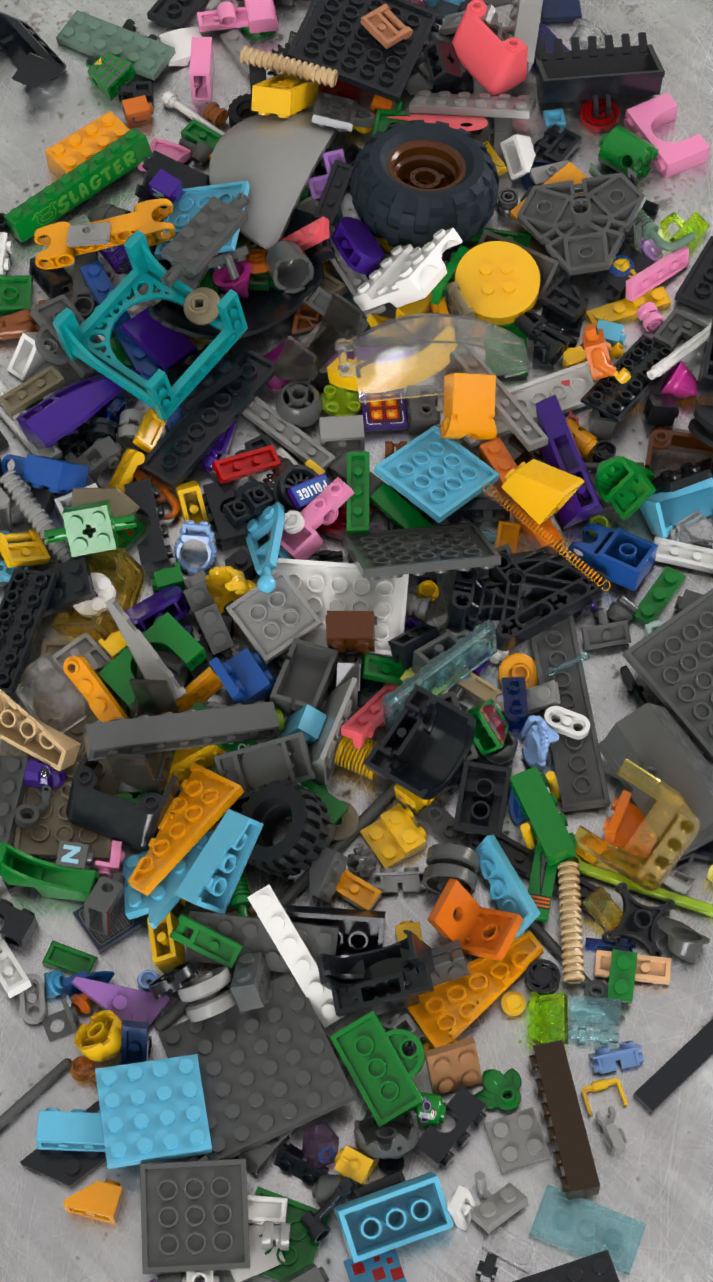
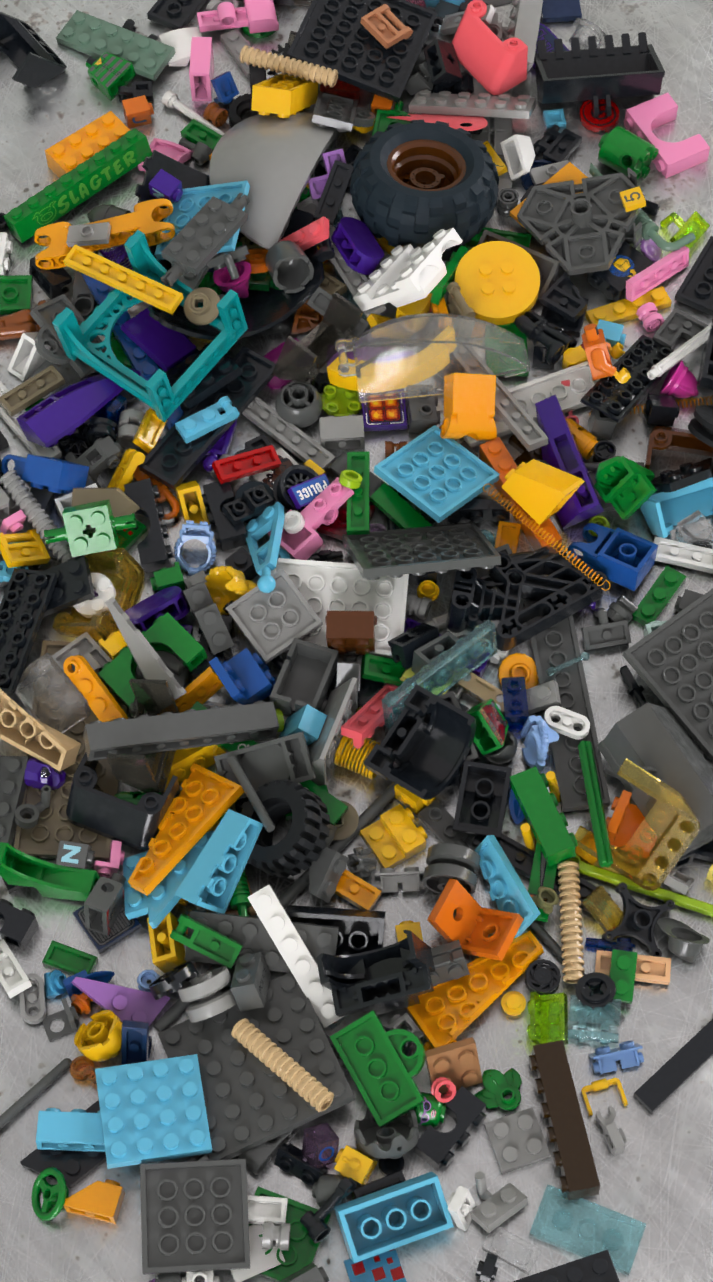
(13, 523): none -> bright pink plate
(52, 1194): none -> green piece
(123, 279): none -> yellow plate
(207, 420): none -> medium azure plate
(224, 88): none -> blue bracket
(251, 794): none -> dark grey bar
(282, 1064): none -> tan piece
(350, 479): none -> lime tile
(435, 1089): none -> coral bush
(547, 894): none -> olive plate
(594, 981): none -> black gear
(595, 804): none -> green axle
(632, 199): none -> yellow tile

